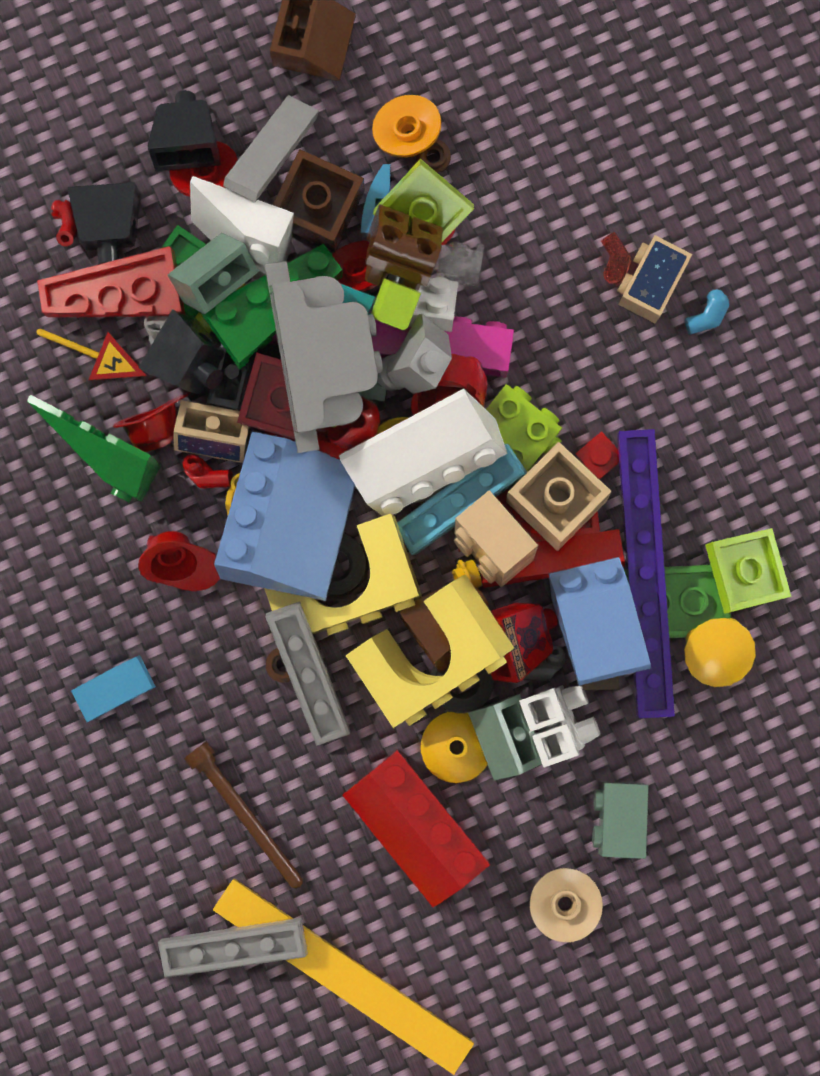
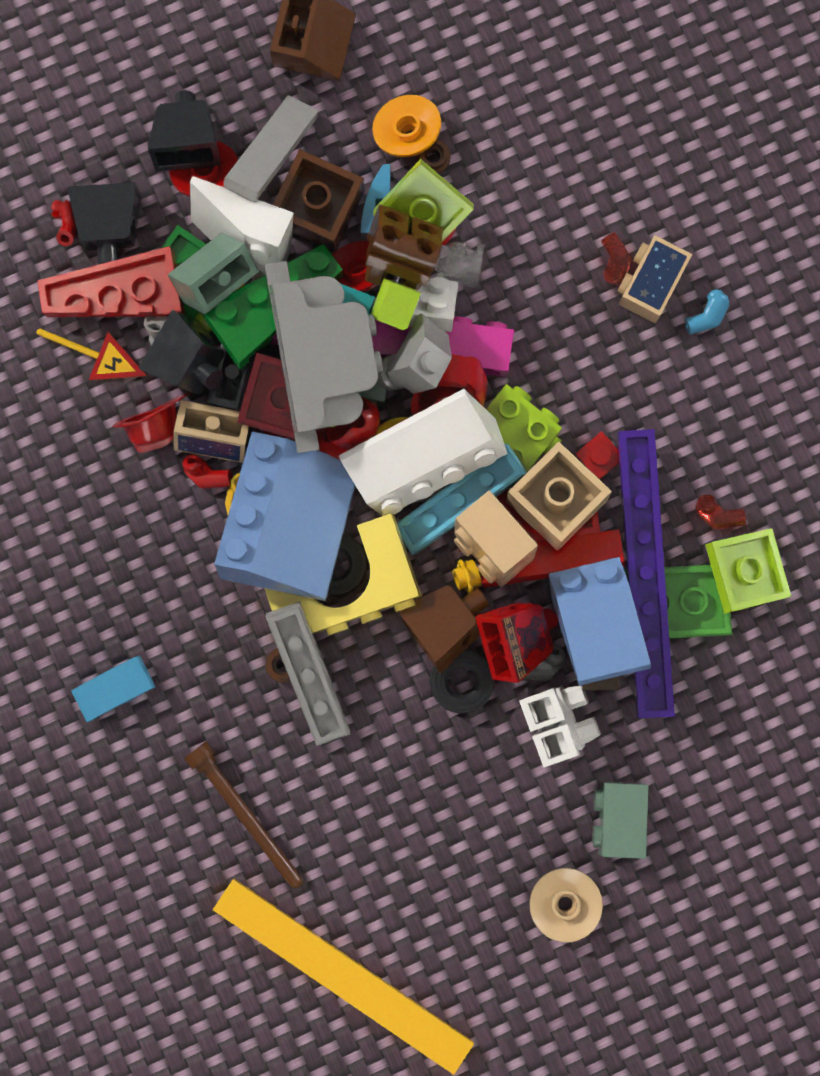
(114, 460): green wedge -> none
(178, 562): red piece -> none
(233, 947): light grey tile -> none
(416, 829): red slope -> none
(437, 753): yellow dish -> none
(474, 644): light yellow arch -> none
(505, 738): sand green brick -> none
(715, 516): none -> clear red arm
(719, 652): yellow dish -> none

